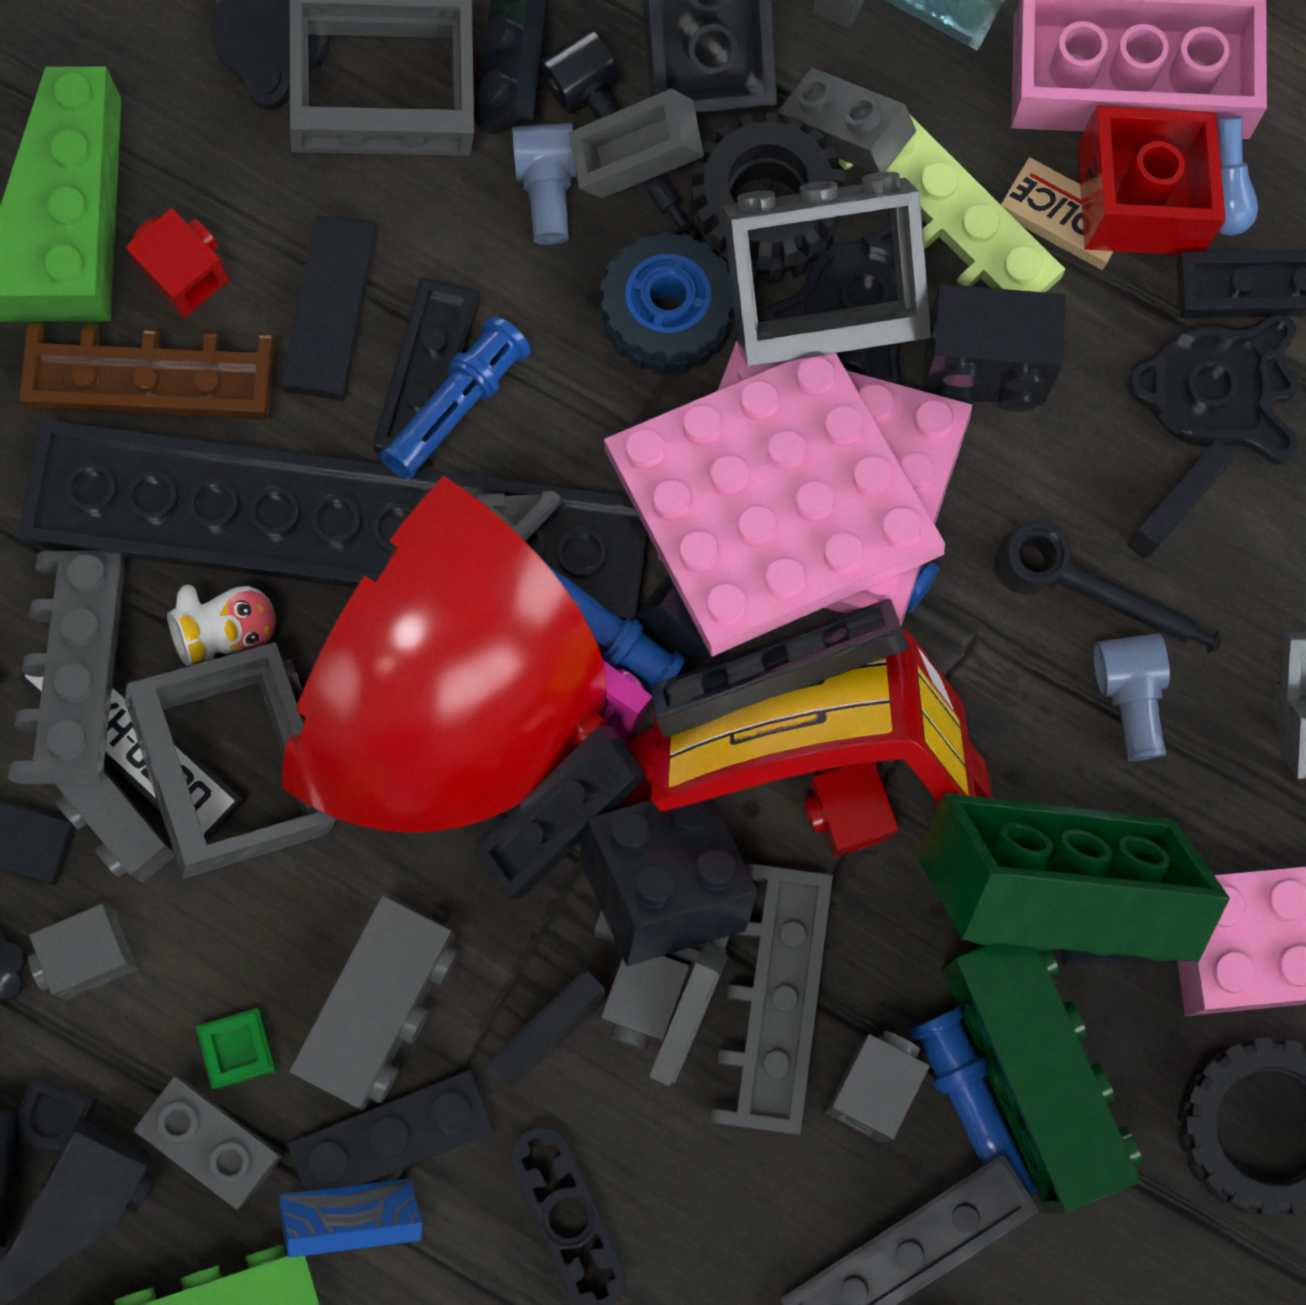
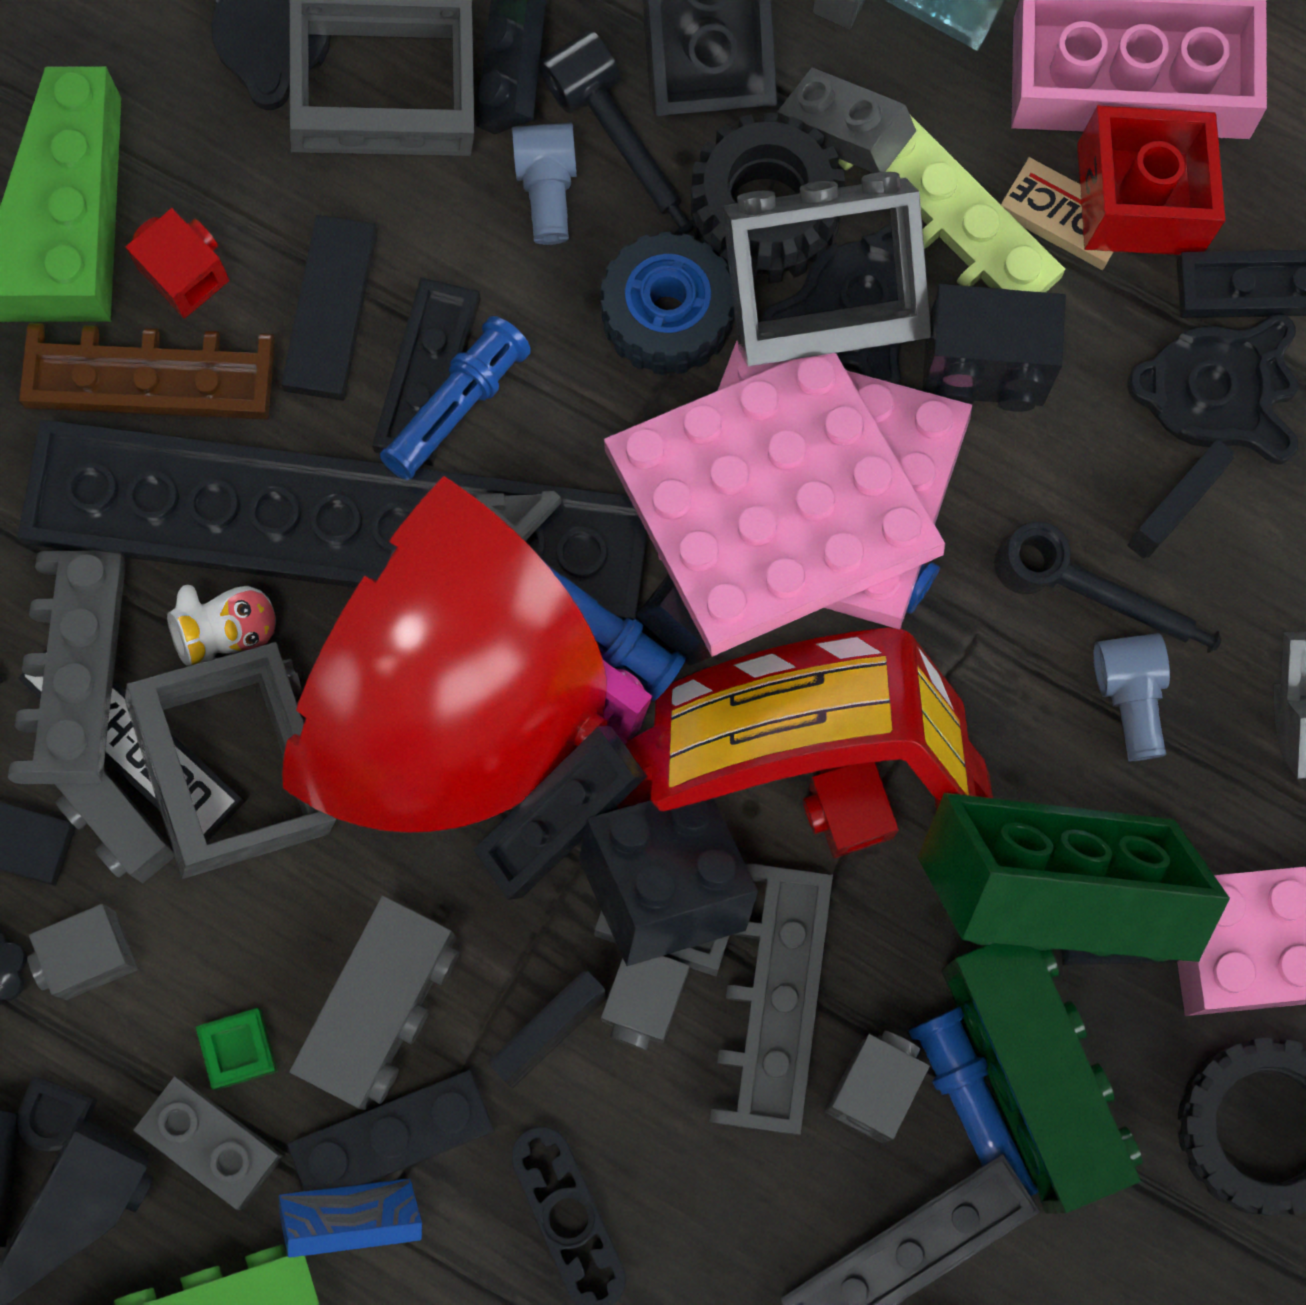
(636, 143): dark grey piece -> none
(689, 1014): dark grey tile -> none
(778, 667): black tile -> none
(1238, 192): medium blue piece -> none

